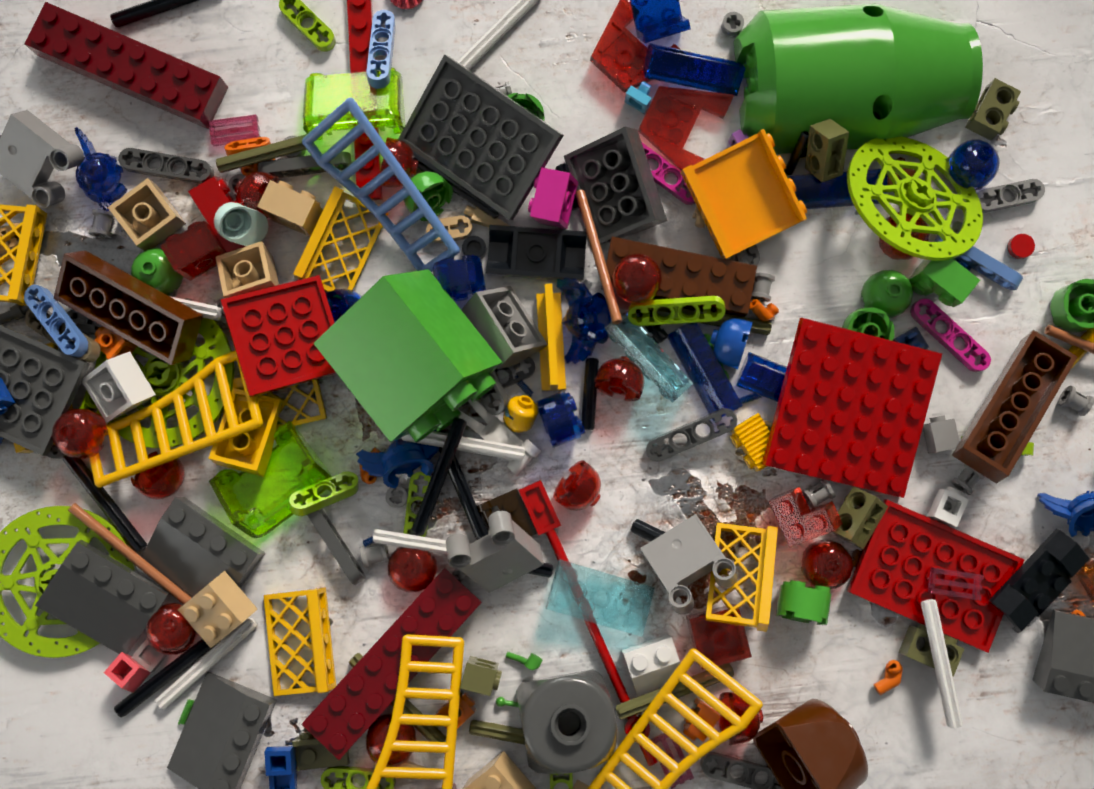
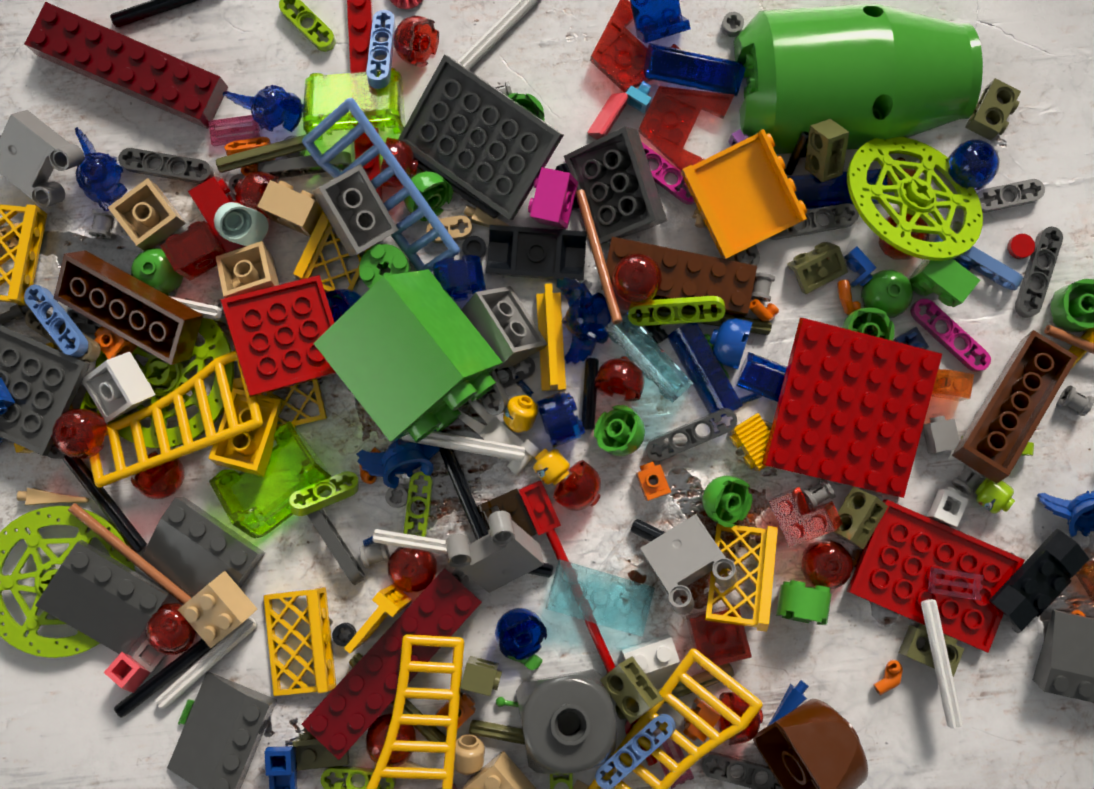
(37, 496): none -> tan piece
(271, 107): none -> clear blue helmet
(336, 632): none -> black bush
(355, 210): none -> light grey slope
(379, 258): none -> bright green brick
(389, 602): none -> yellow fence
(416, 40): none -> clear red cylinder
(439, 476): black axle -> none
(469, 754): none -> tan head
(520, 633): none -> clear blue cylinder
(551, 466): none -> yellow head
(608, 115): none -> coral slope
(619, 431): none -> bright green cylinder
(631, 689): none -> olive brick
(633, 749): none -> medium blue beam
(652, 491): none -> orange brick
(727, 500): none -> bright green cylinder
(792, 699): none -> blue piece
(813, 226): none -> dark grey beam
(818, 266): none -> olive bracket
(845, 297): none -> orange arm
(859, 263): none -> blue bracket
(953, 385): none -> clear orange slope
(994, 496): none -> lime head
(1042, 273): none -> dark grey beam

